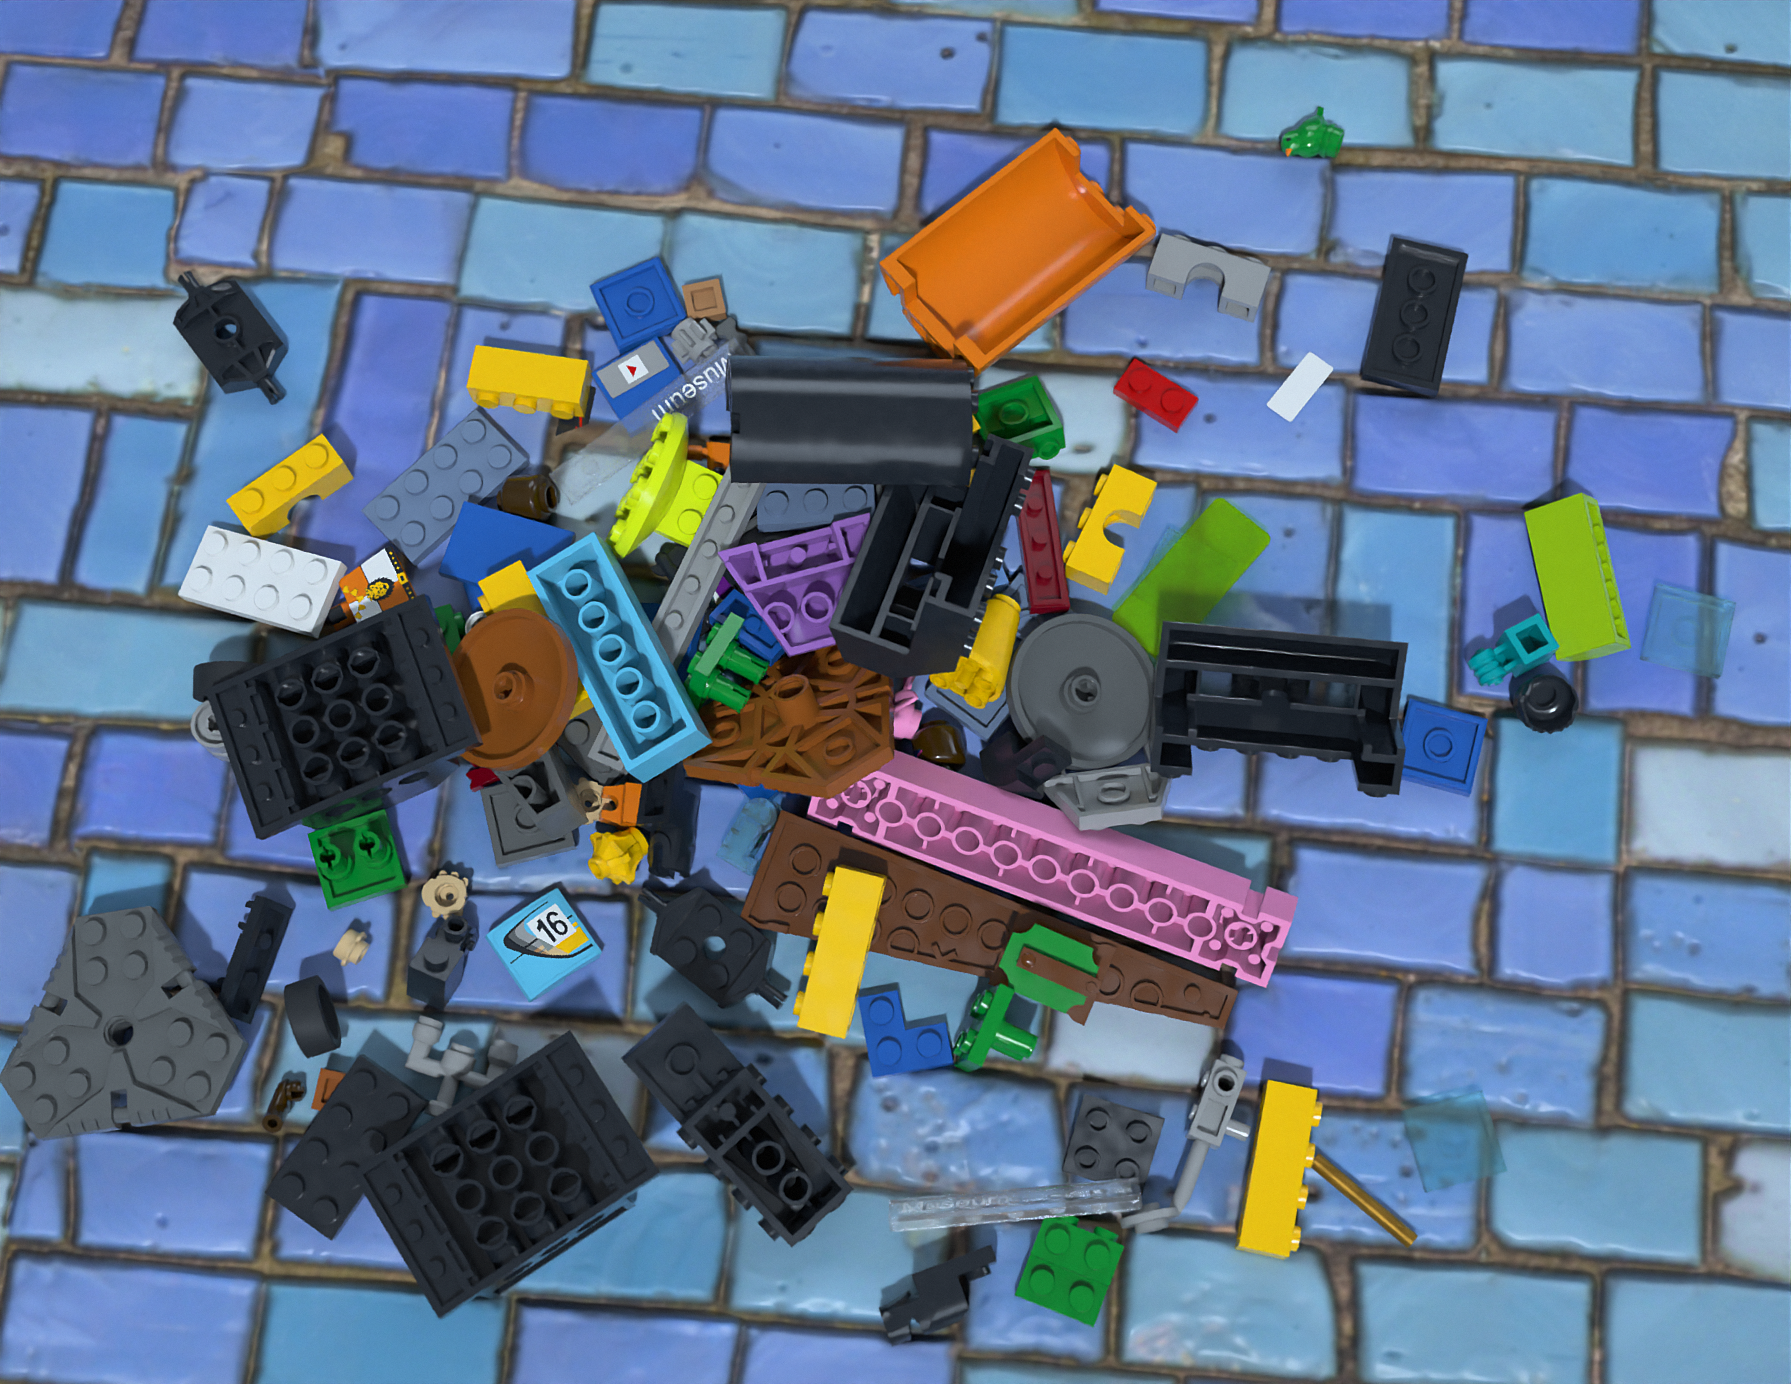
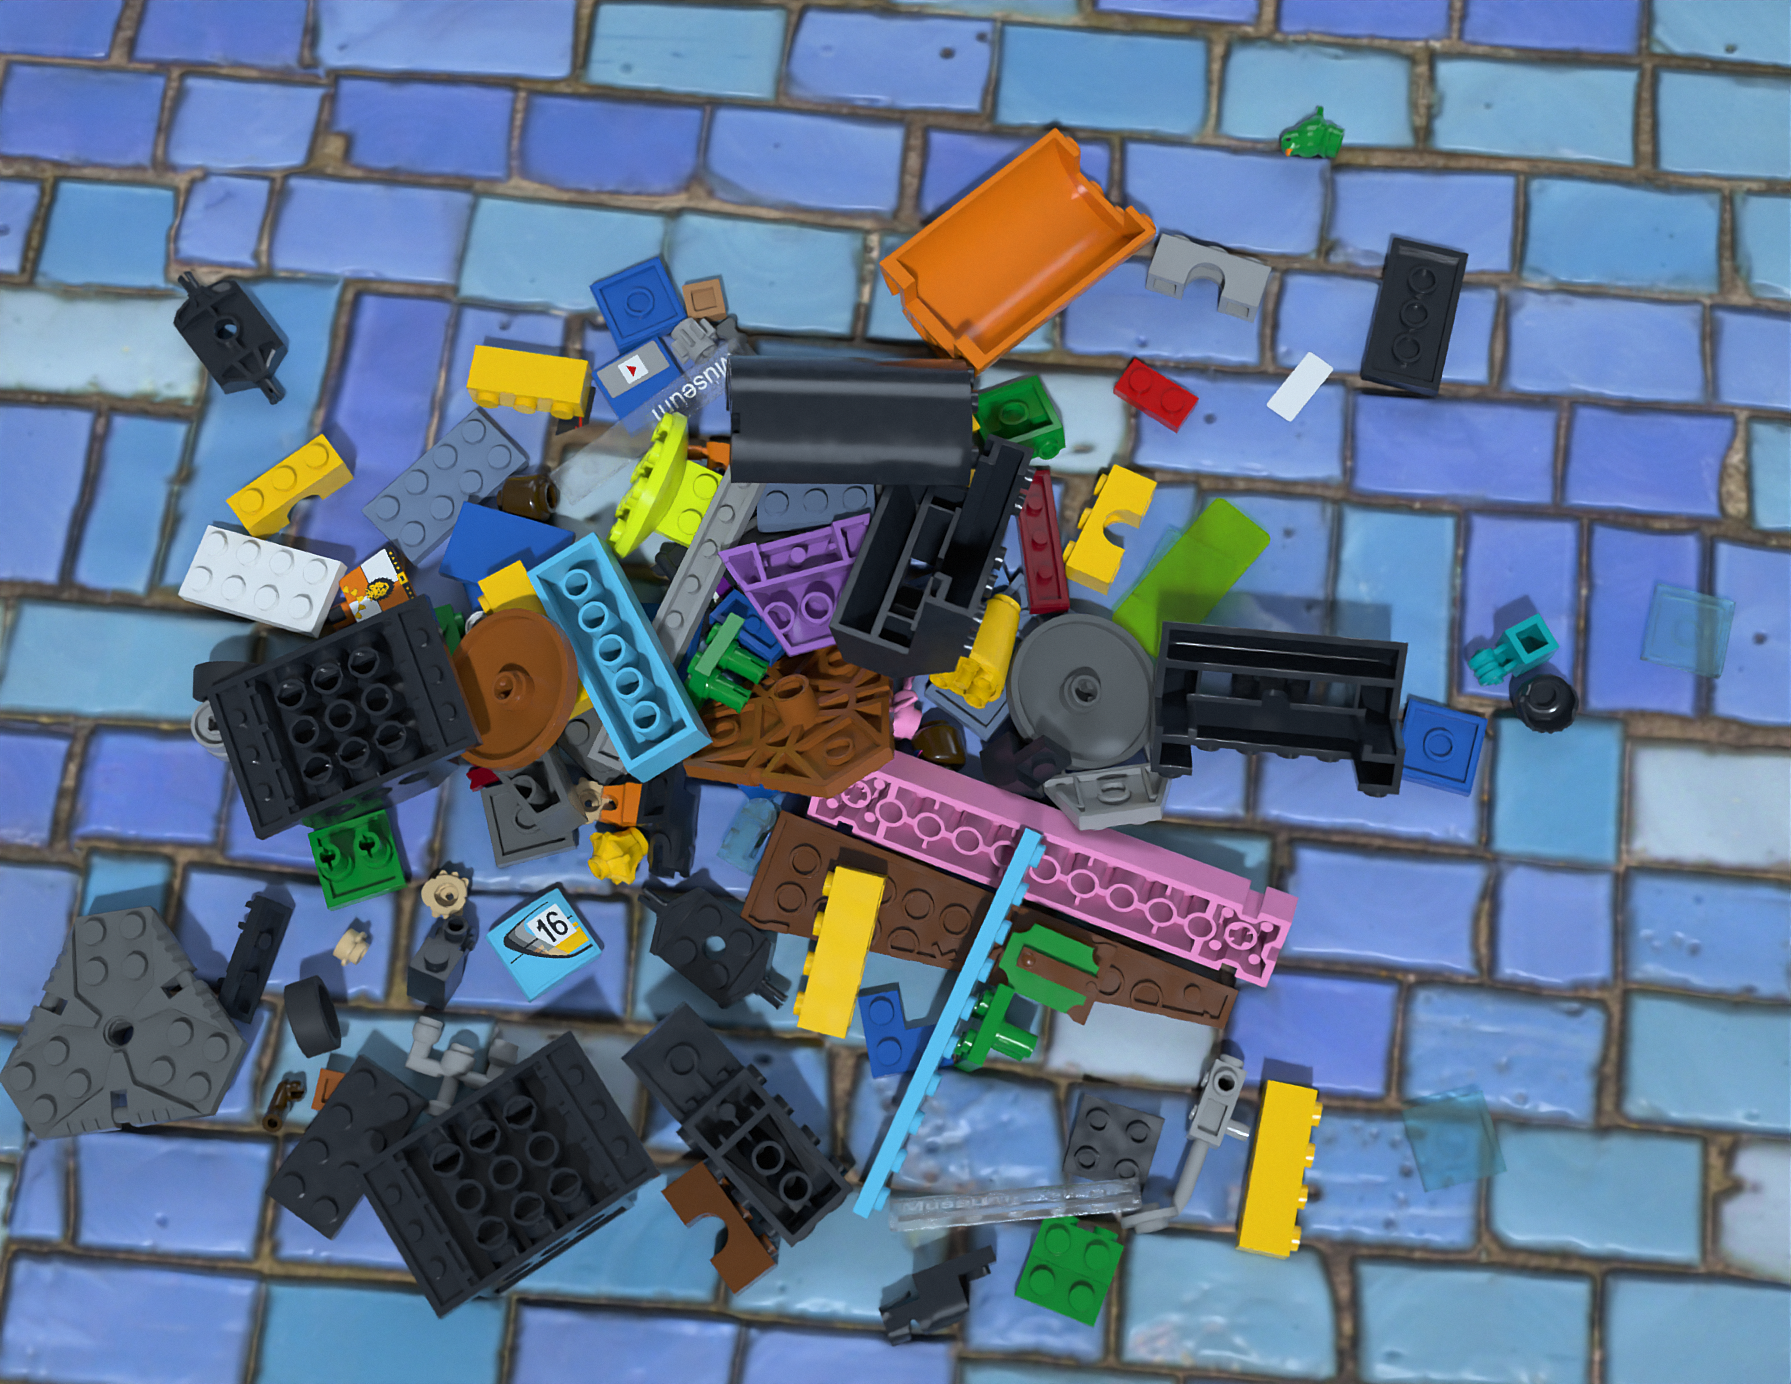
(745, 1256): none -> reddish brown arch
(943, 1040): none -> medium azure plate
(1363, 1200): pearl gold bar -> none
(1577, 578): lime brick -> none

